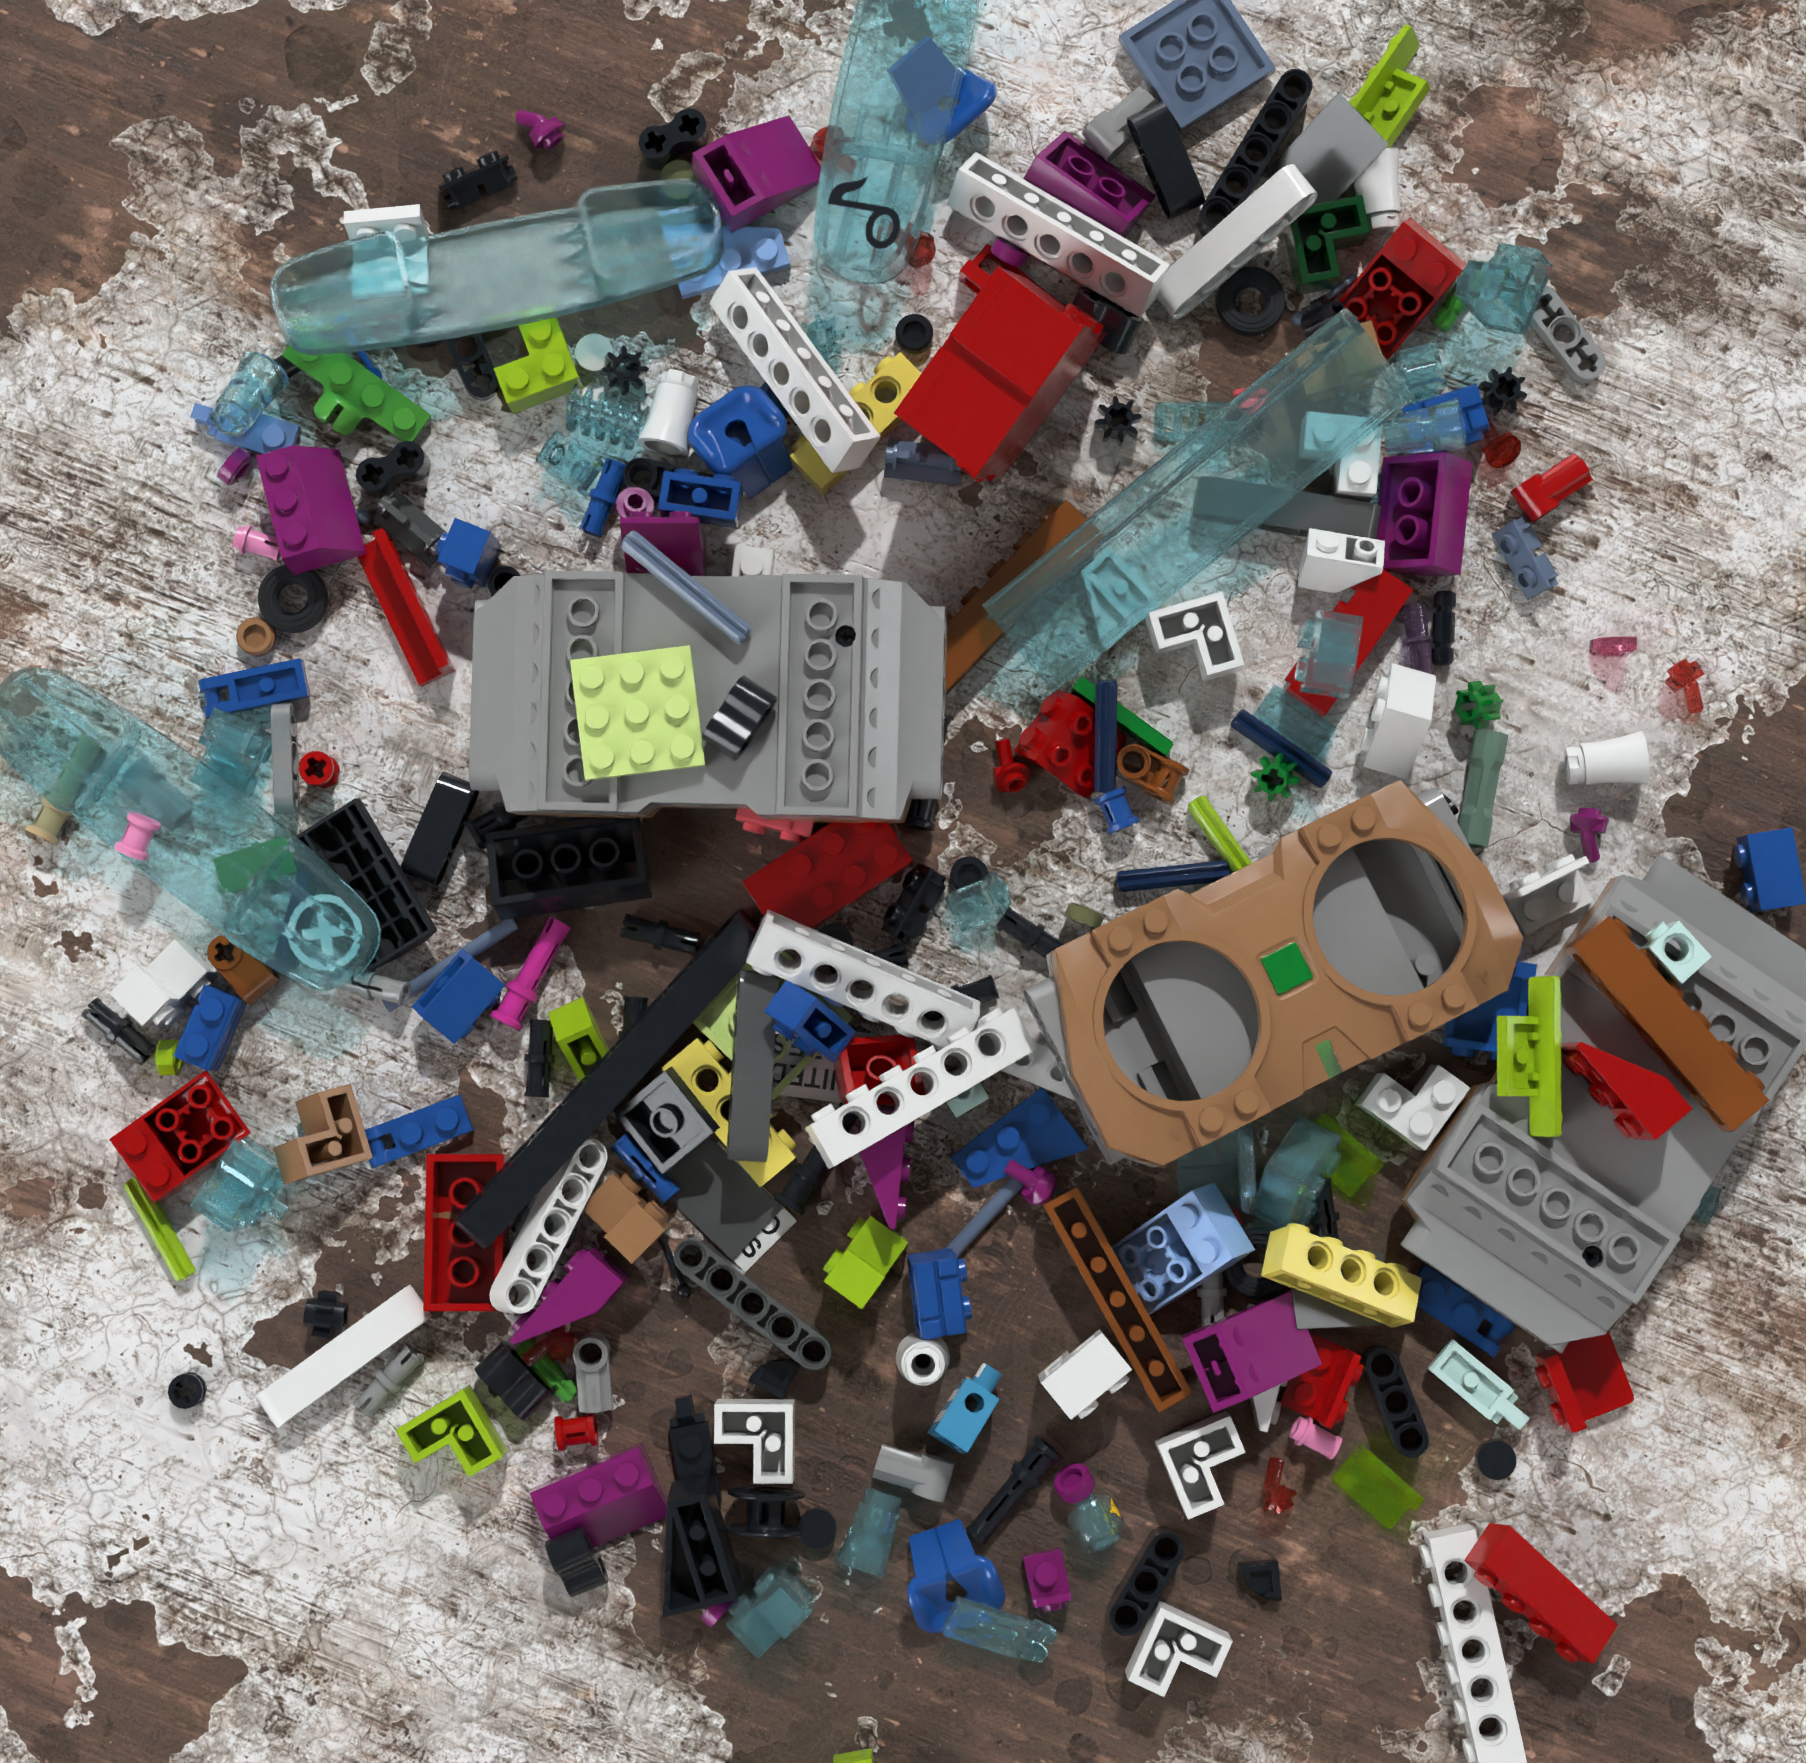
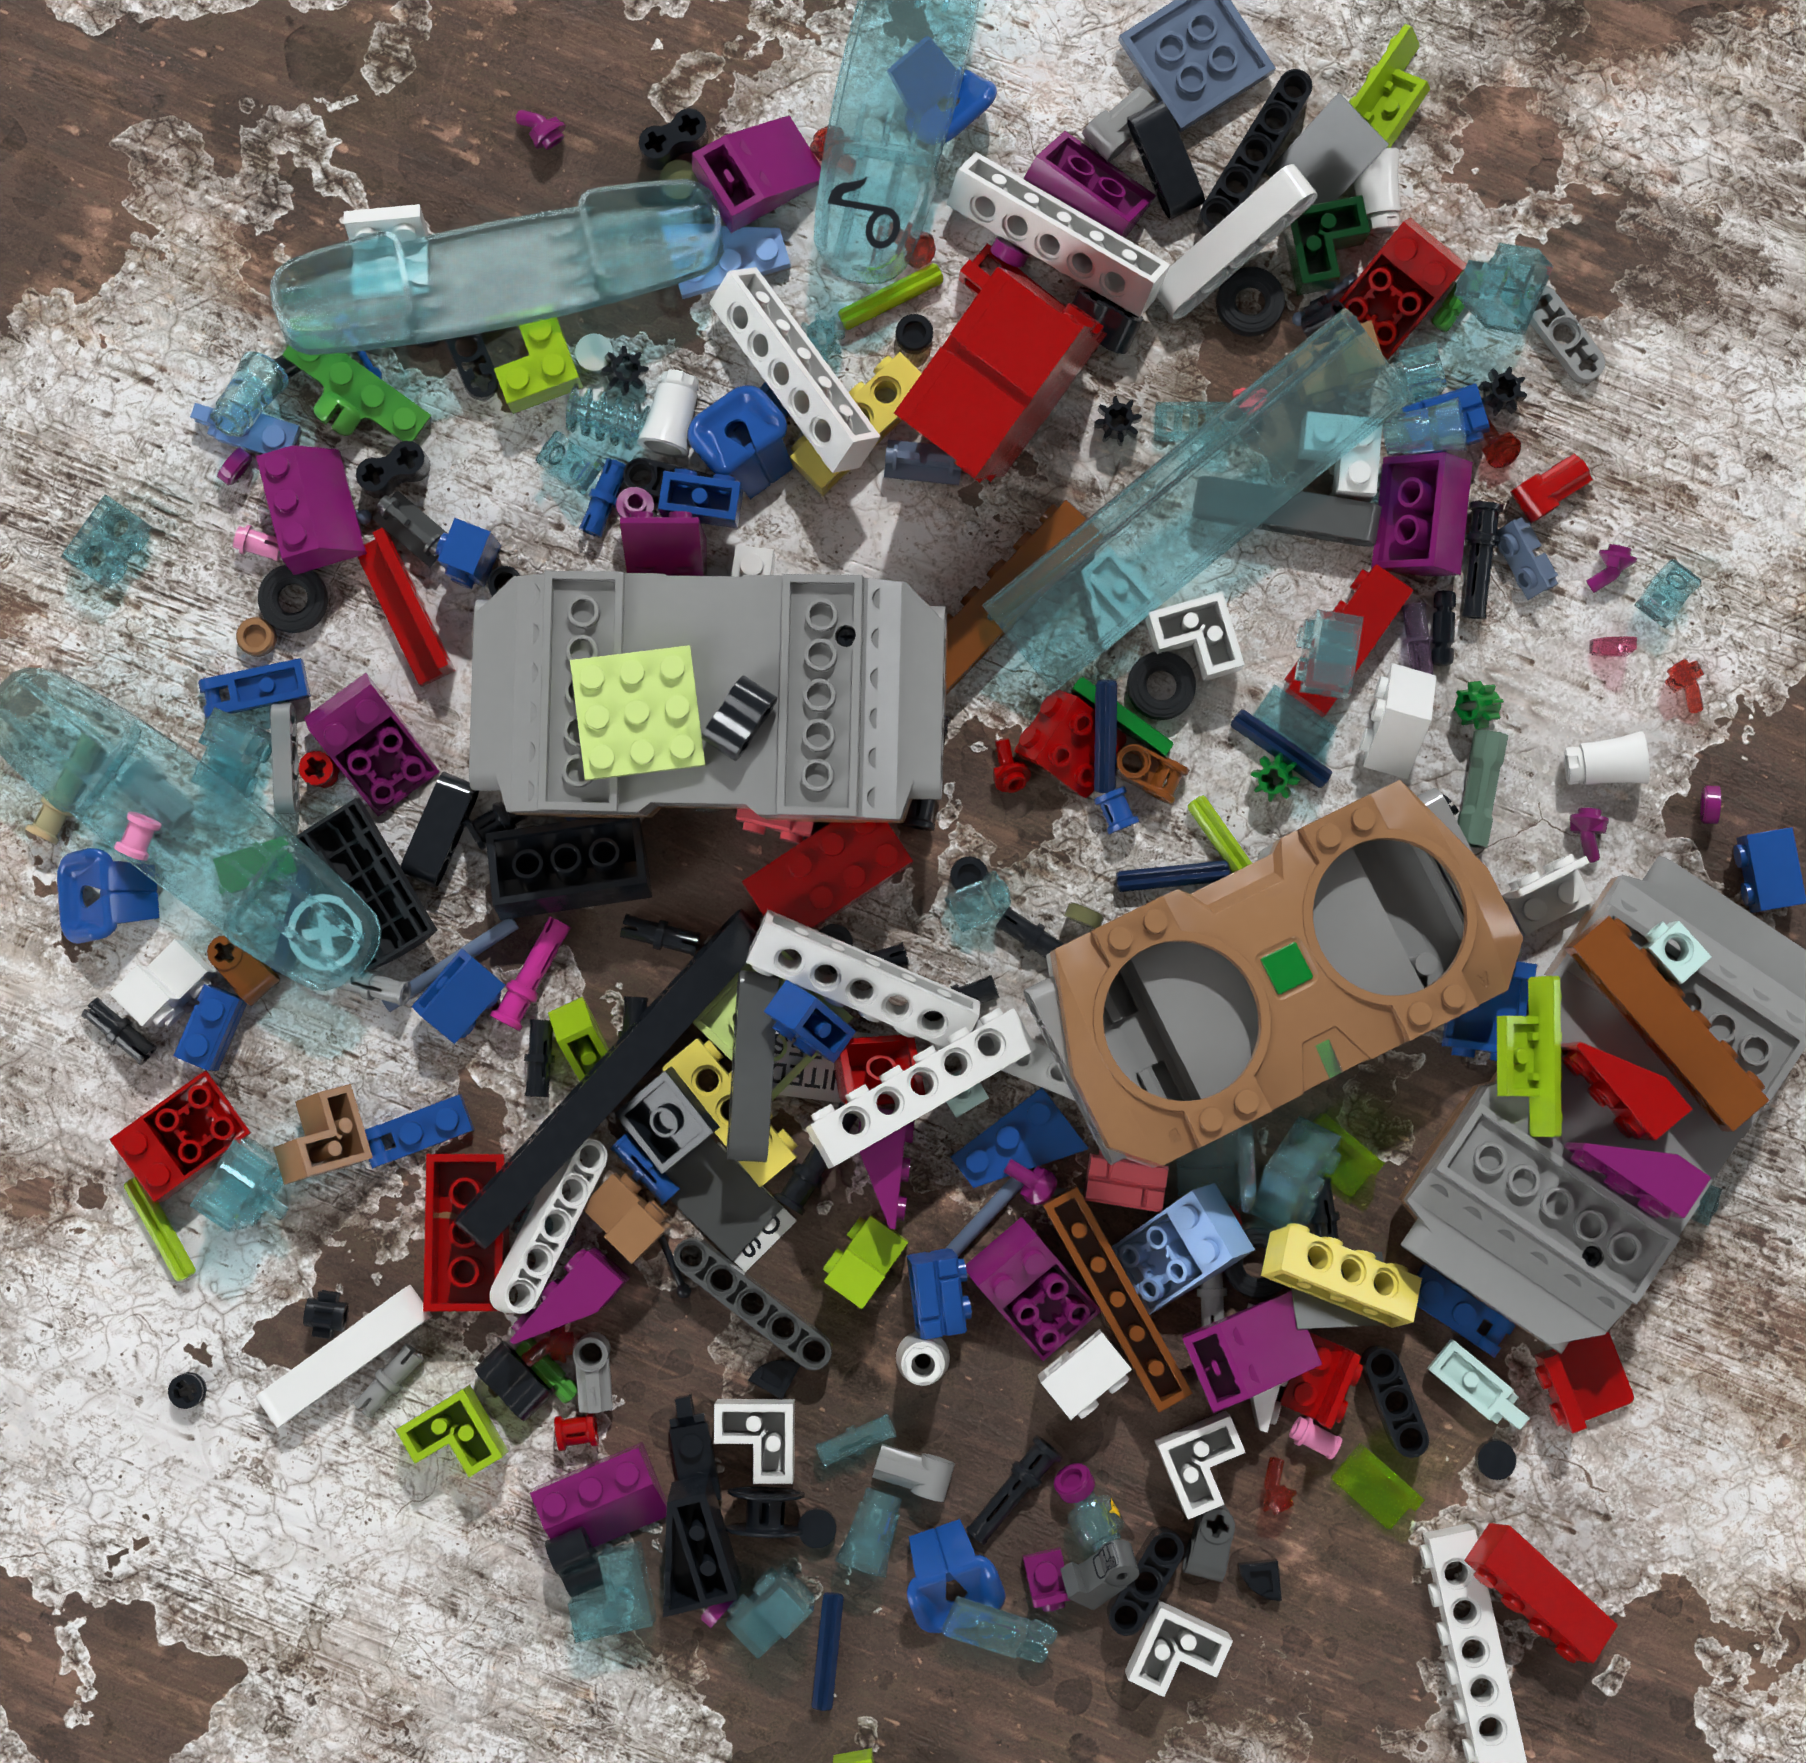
(98, 535): none -> clear light blue brick
(124, 895): none -> blue piece
(164, 1060): lime tile -> none
(371, 744): none -> magenta slope
(489, 172): black hinge -> none
(625, 1601): none -> clear light blue brick
(686, 587): sand blue axle -> none
(827, 1651): none -> dark blue axle
(855, 1440): none -> clear light blue pin
(890, 296): none -> lime axle
(919, 887): black hinge -> none
(955, 1423): dark azure torso -> none
(1032, 1289): none -> magenta slope
(1101, 1574): none -> dark grey leg
(1125, 1183): none -> coral brick
(1161, 709): none -> black tyre
(1207, 1548): none -> dark grey piece
(1338, 560): white slope -> none
(1418, 1113): white brick -> none
(1481, 541): none -> black pin
(1616, 560): none -> magenta plate
(1660, 1180): none -> magenta slope
(1667, 592): none -> clear light blue bracket
(1710, 804): none -> magenta tile

